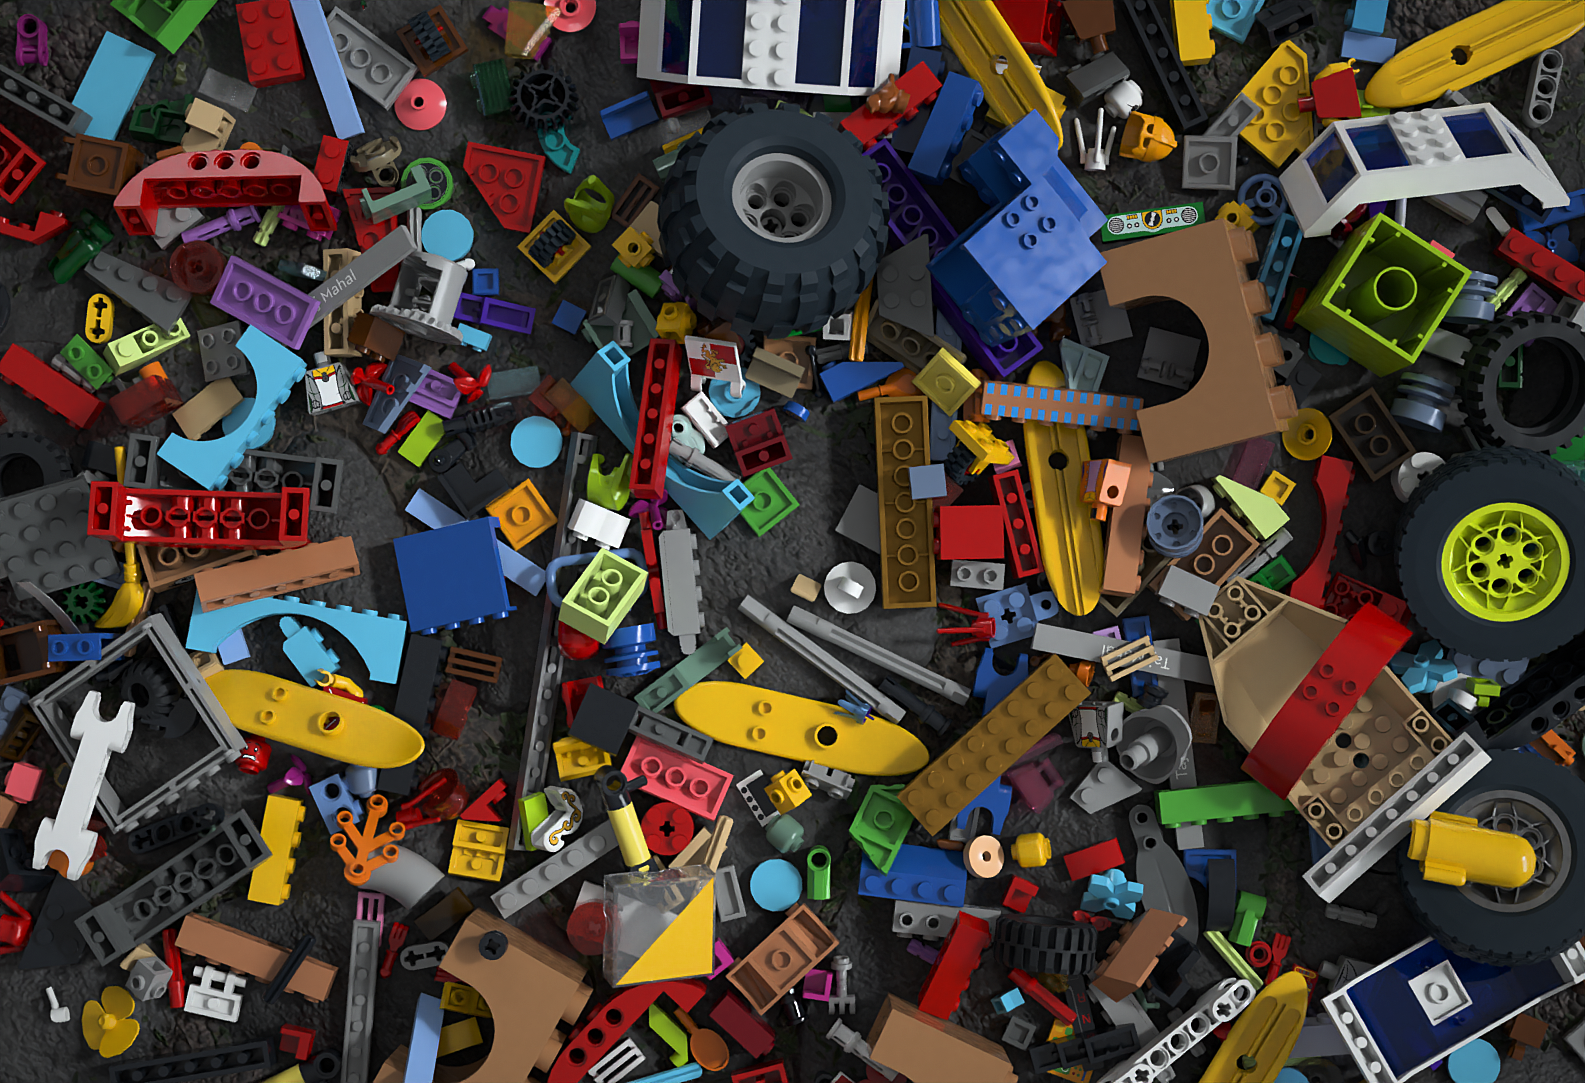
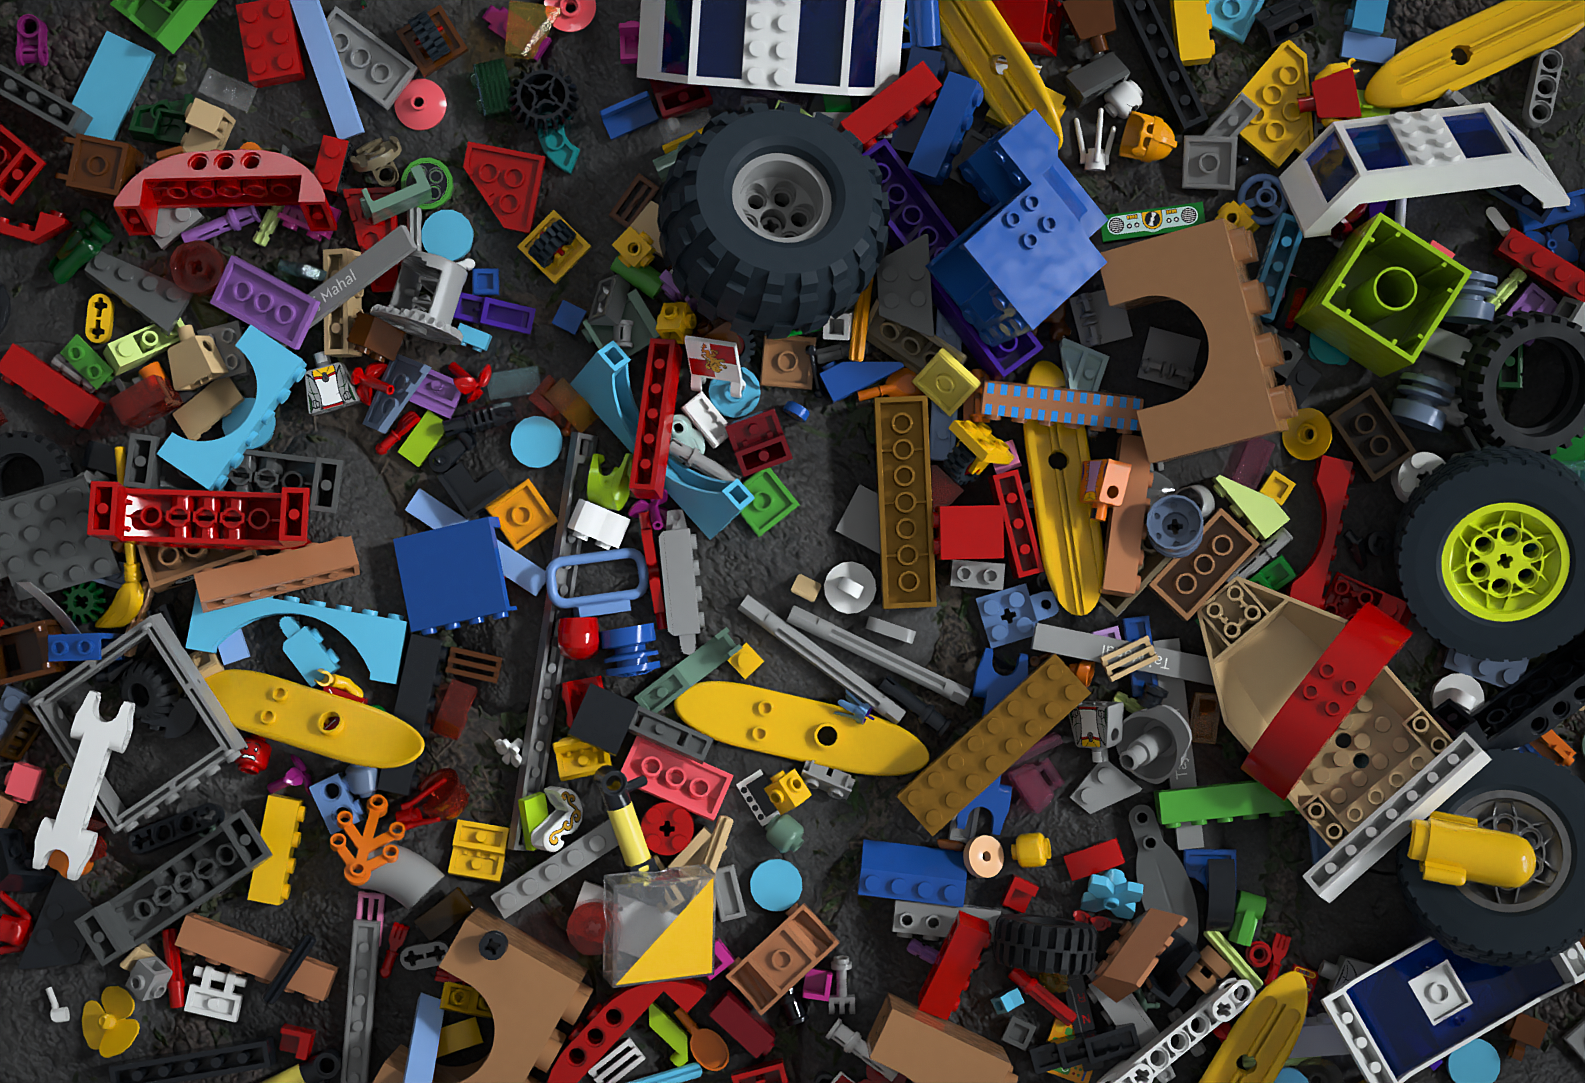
(194, 360): none -> tan torso
(481, 808): red slope -> none
(510, 751): none -> white plant
(587, 212): lime helmet -> none
(603, 596): yellowish green brick -> none
(774, 372): dark tan panel -> none
(818, 875): bright green piece -> none
(881, 825): bright green wing -> none
(888, 99): dark orange animal -> none
(890, 630): none -> light grey beam
(927, 482): sand blue piece -> none
(982, 628): red plant -> none
(1186, 591): light grey brick -> none
(1215, 963): none -> medium nougat wheel
(1350, 915): light grey axle -> none
(1424, 669): medium azure plant -> none
(1460, 205): light grey brick -> none
(1482, 689): lime tile -> none

